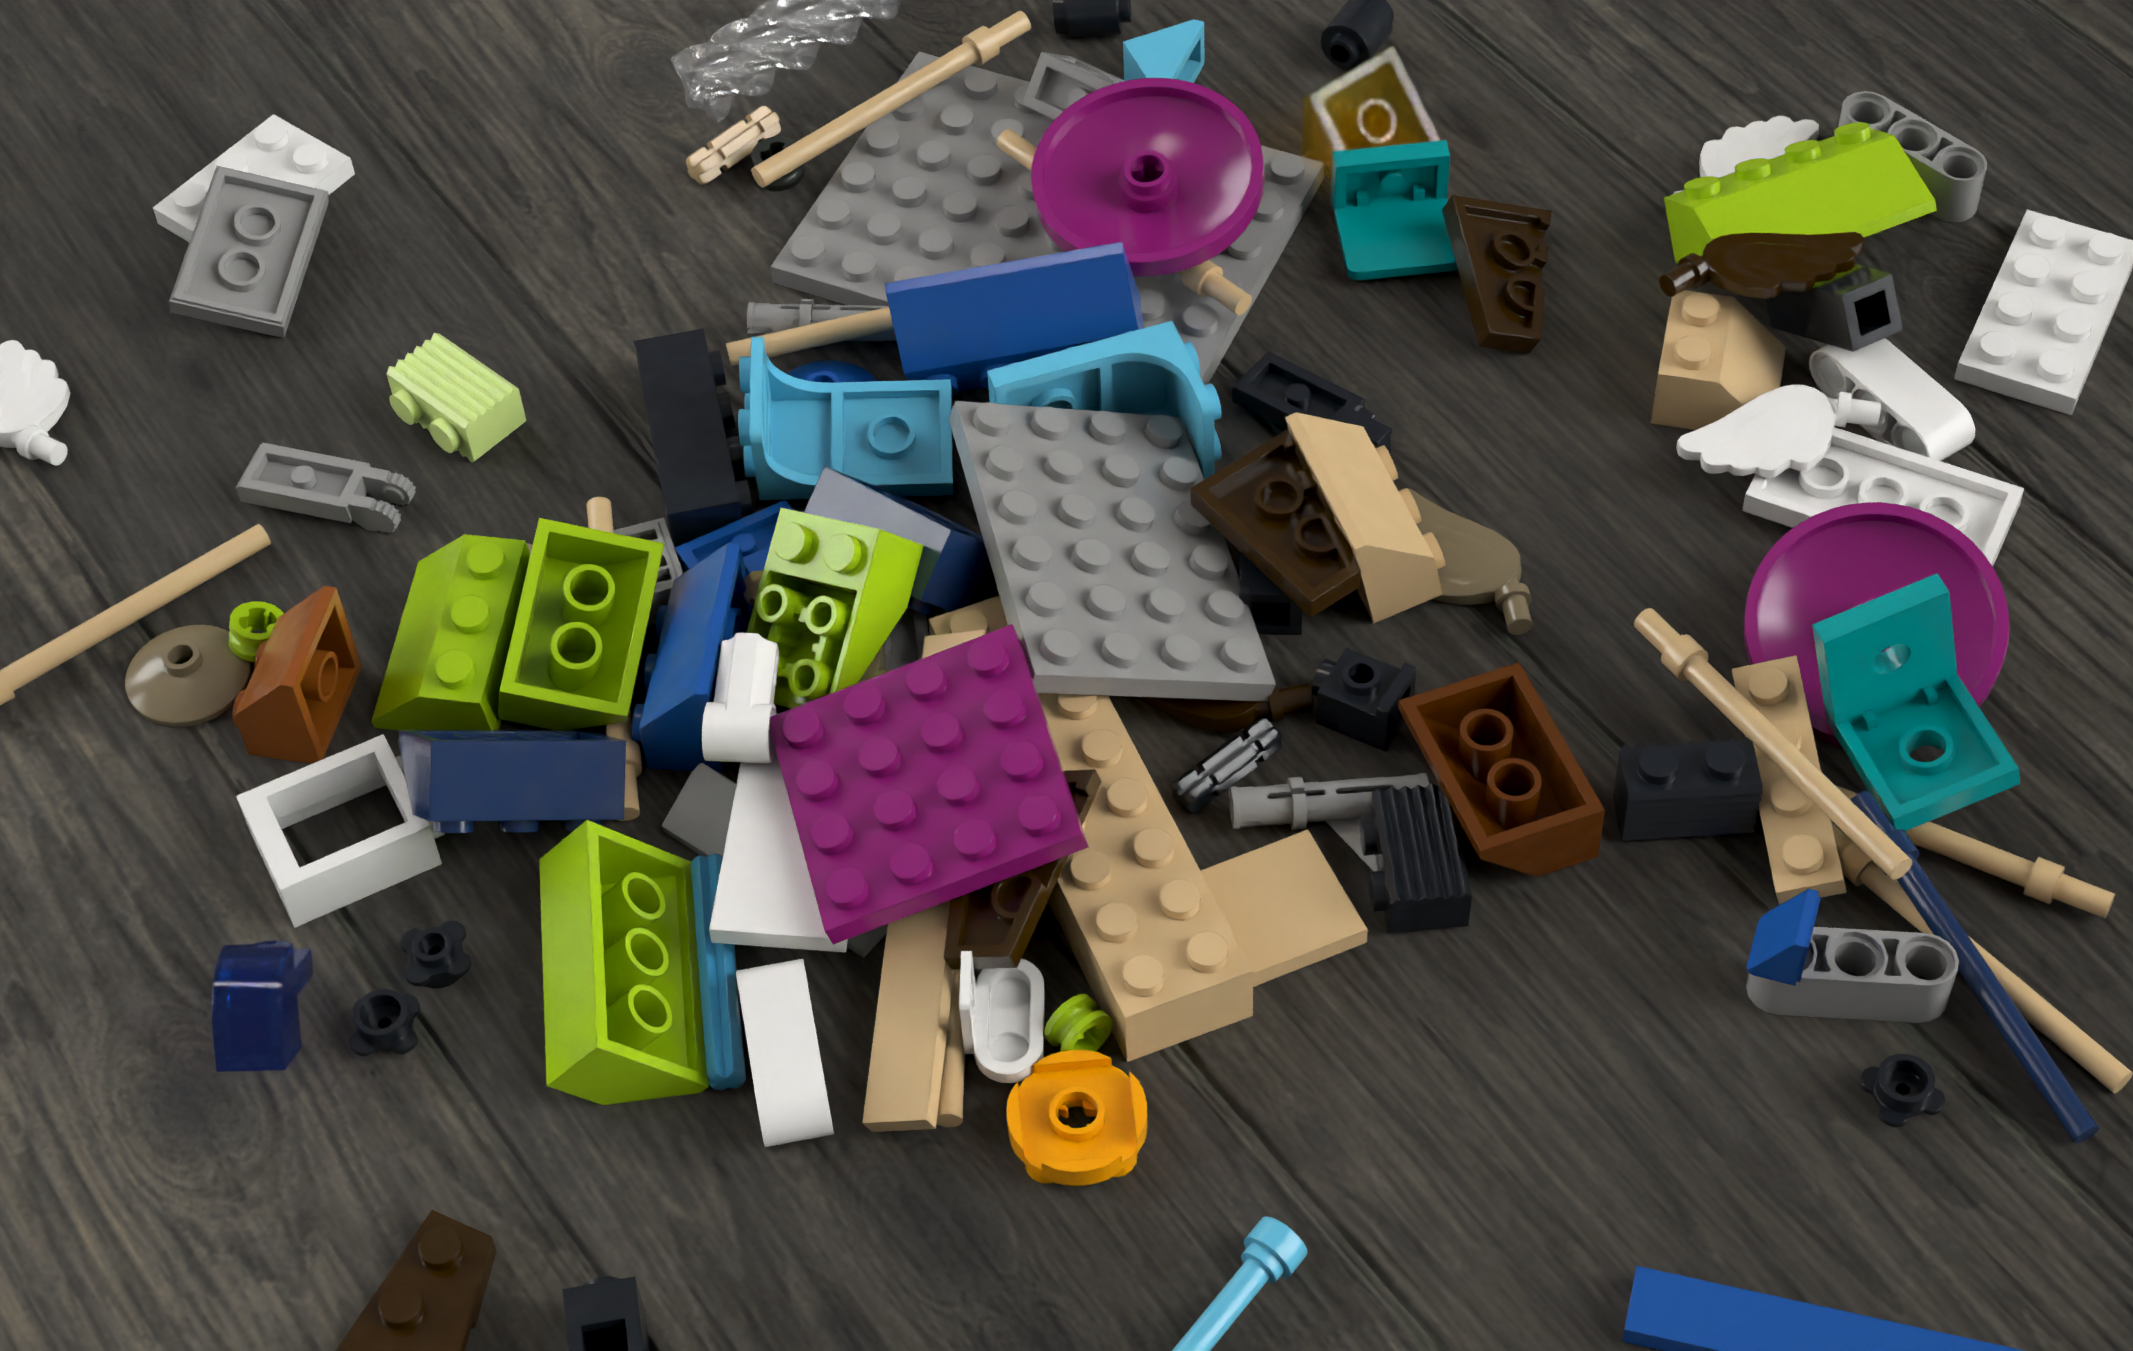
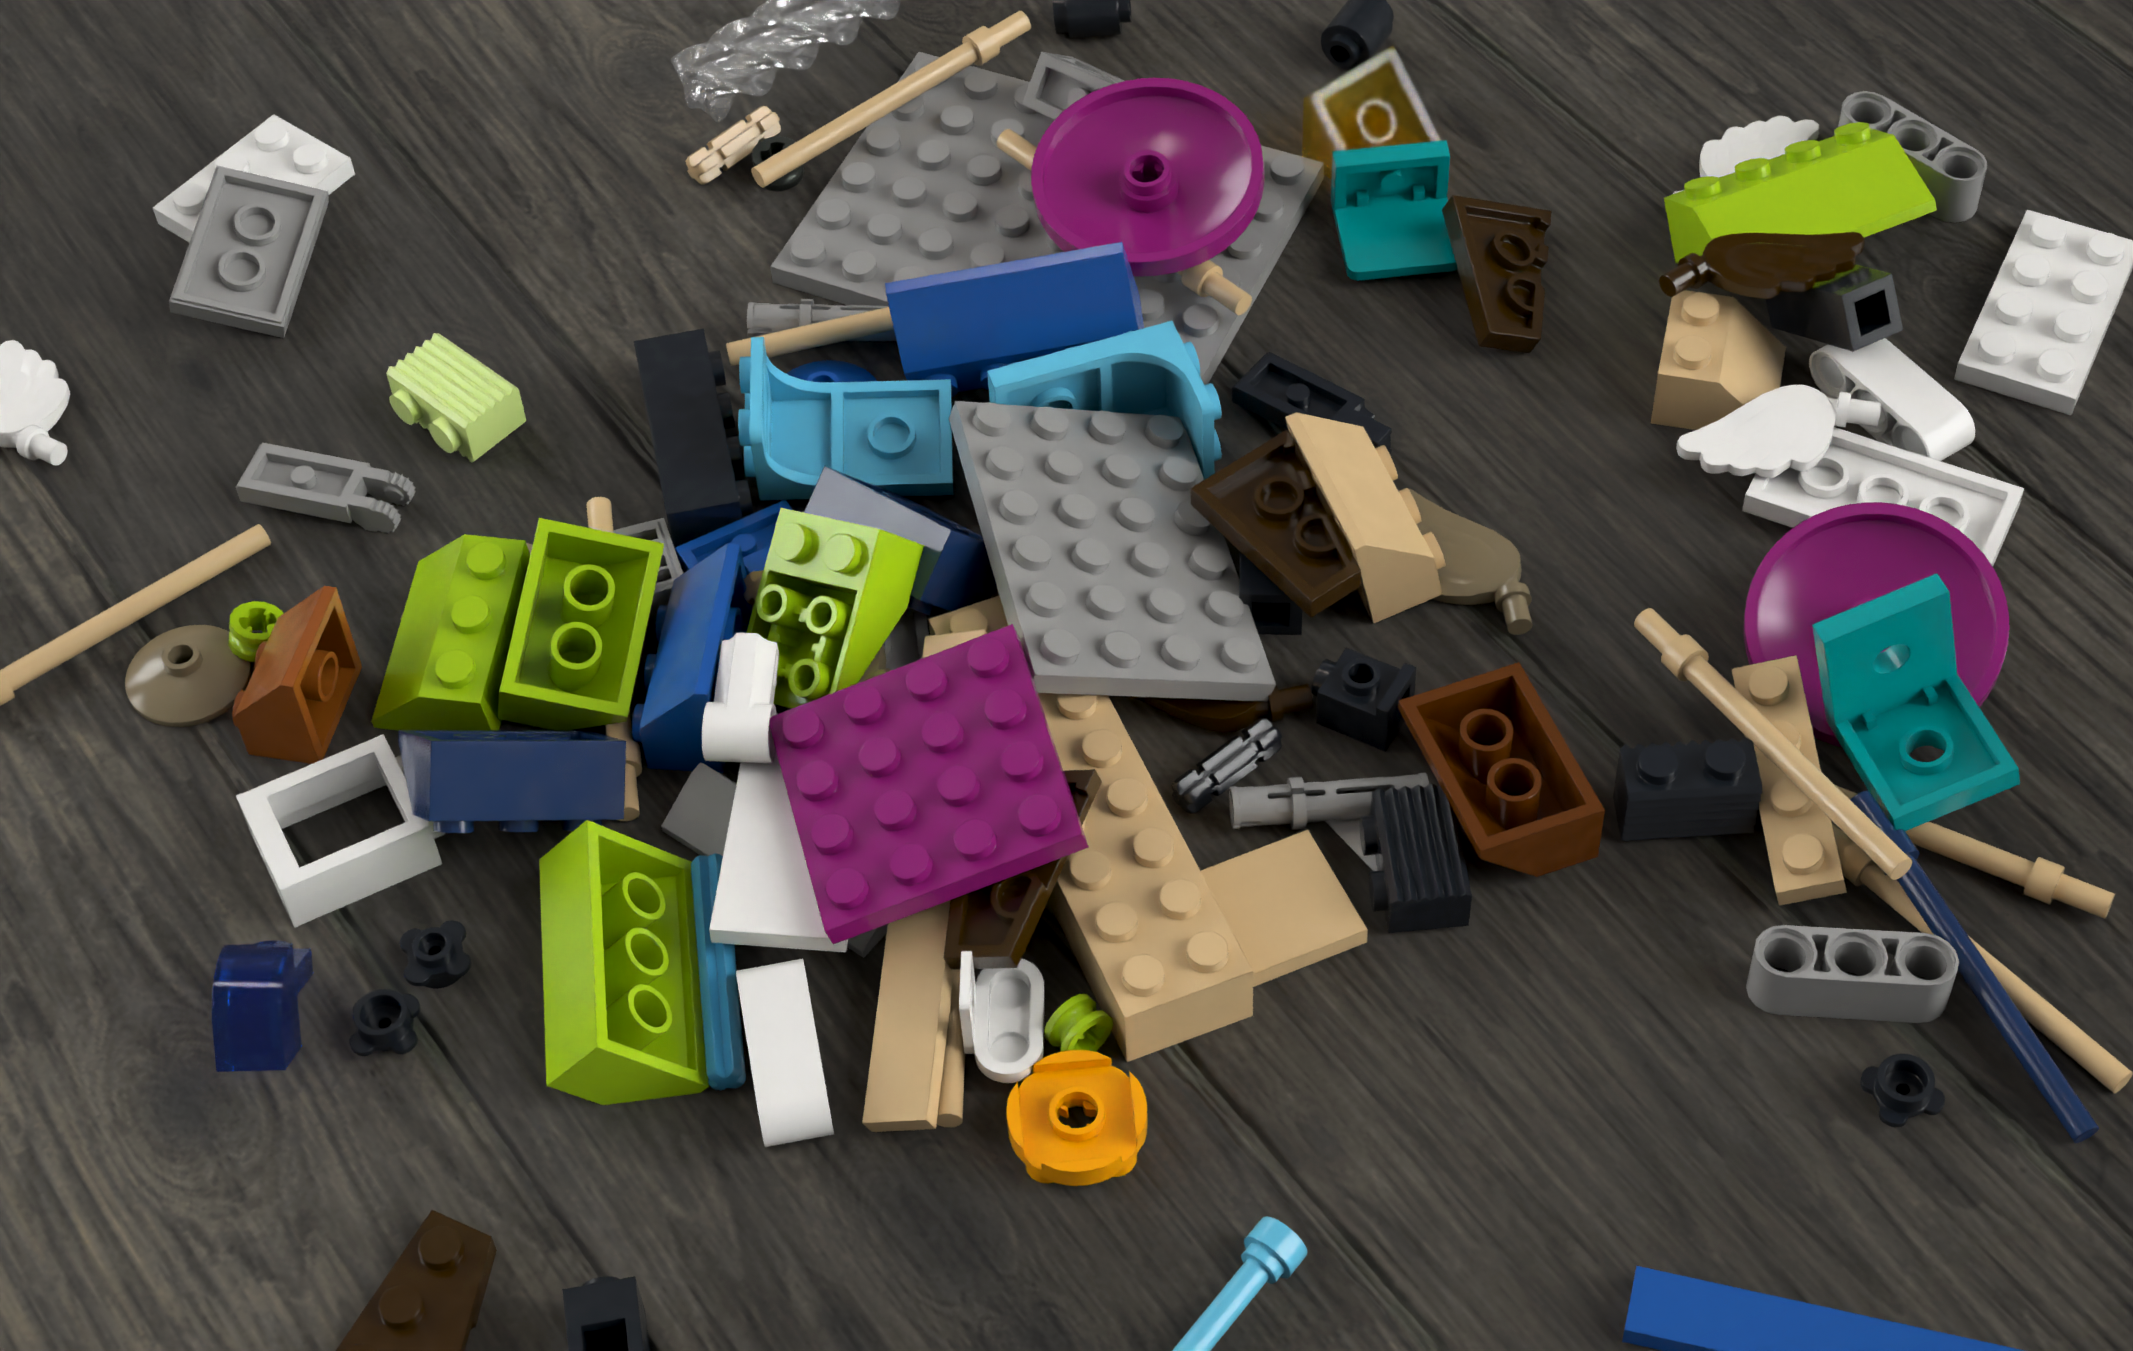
(1166, 53): medium azure slope -> none
(1784, 939): blue slope -> none

